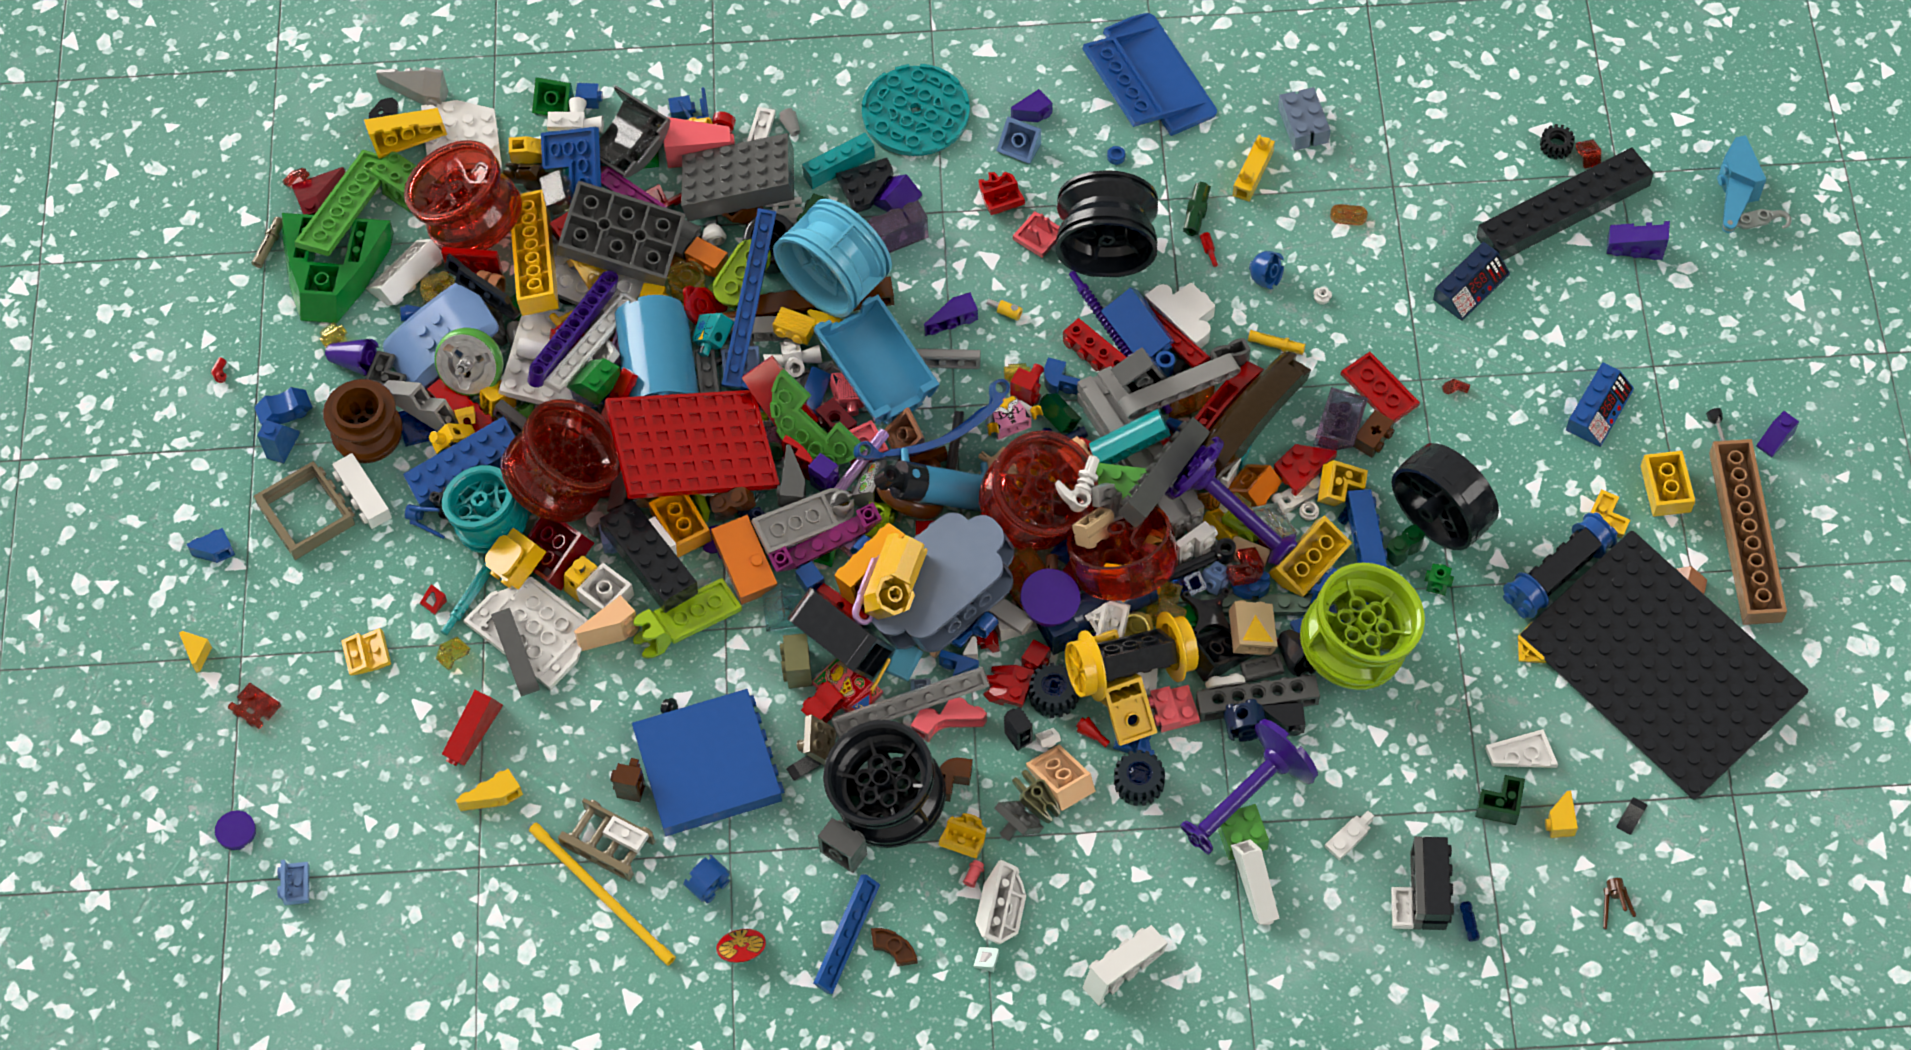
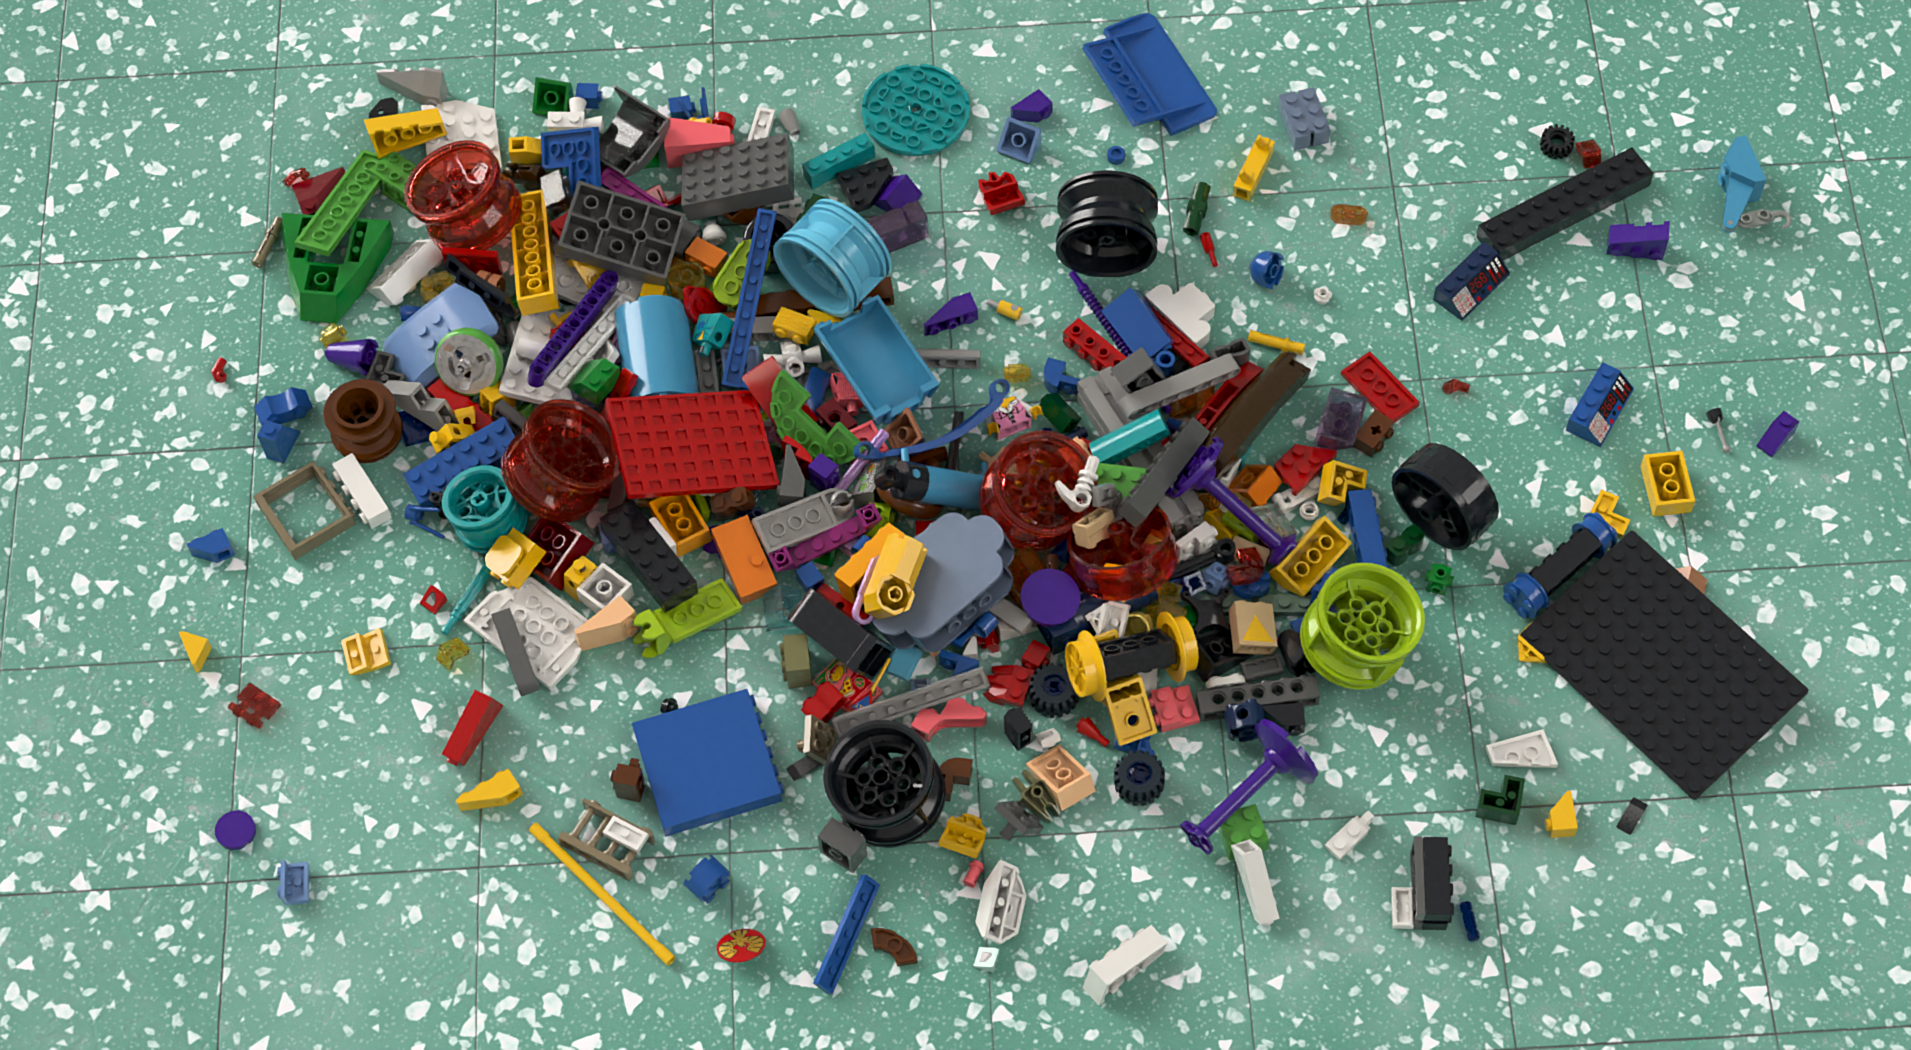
(1026, 384): red brick -> none
(1037, 234): coral plate -> none
(1616, 890): reddish brown plant -> none
(1747, 532): medium nougat brick -> none

